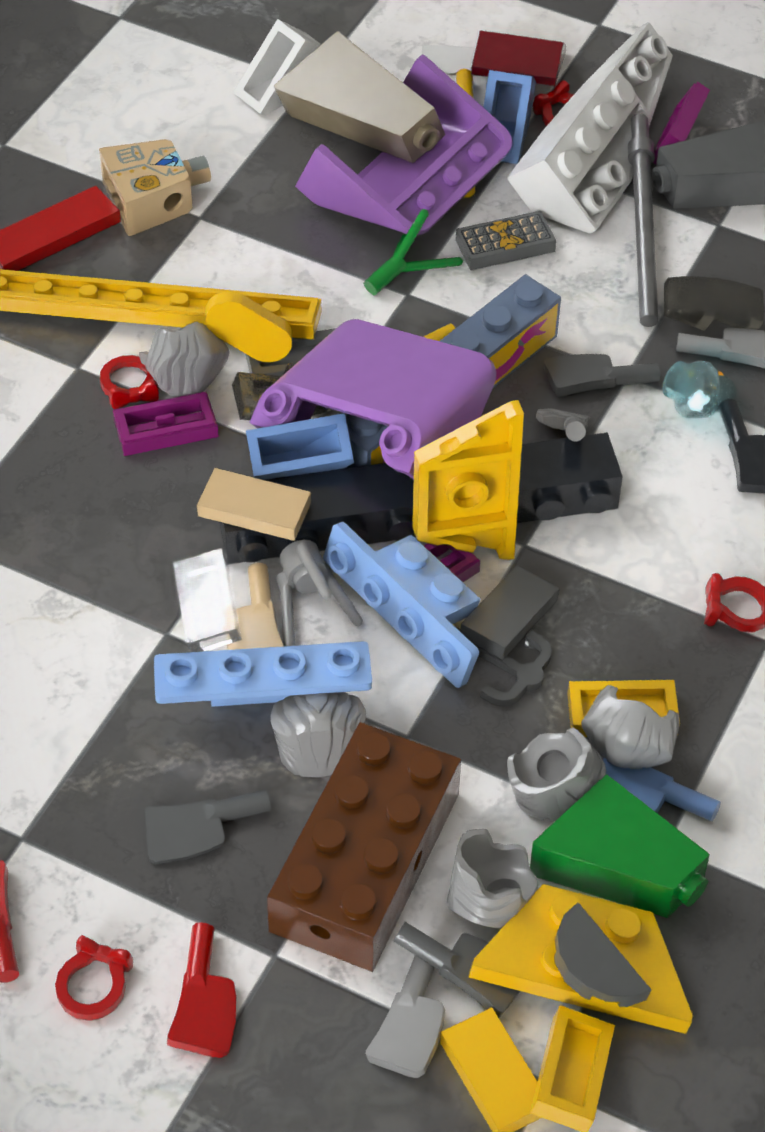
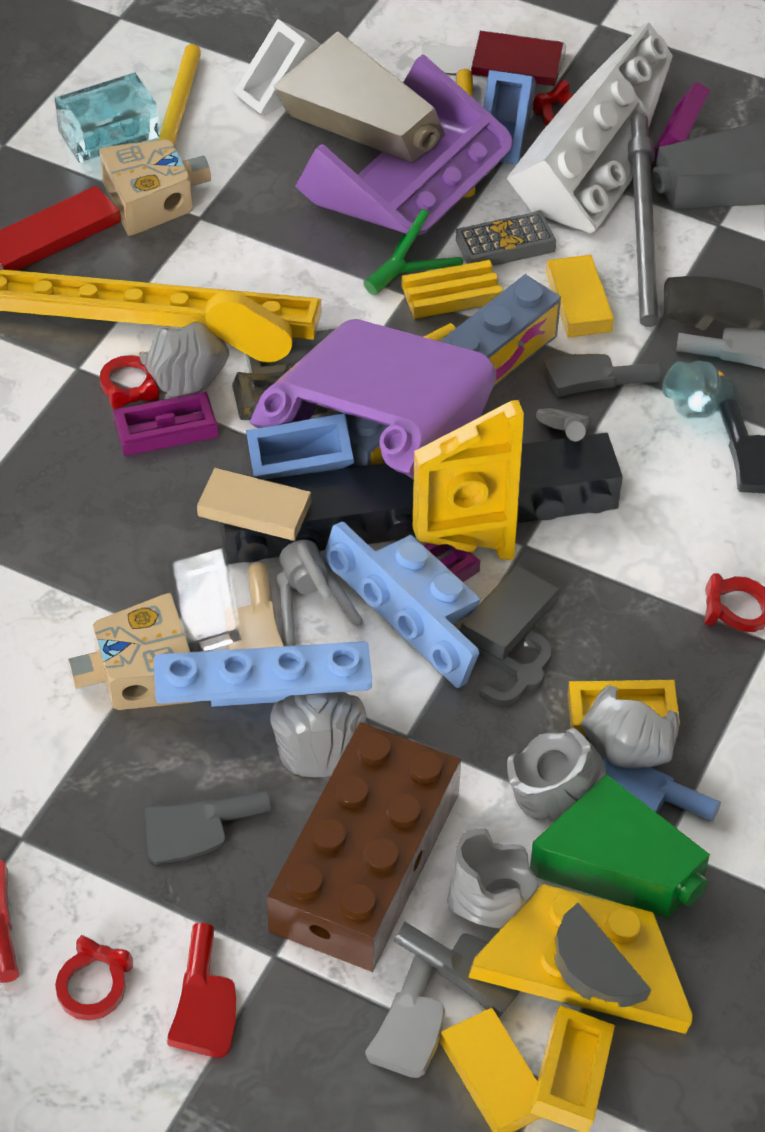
(106, 116): none -> clear light blue brick
(127, 650): none -> tan torso
(180, 93): none -> yellow bar
(451, 284): none -> yellow tile
(583, 299): none -> yellow tile

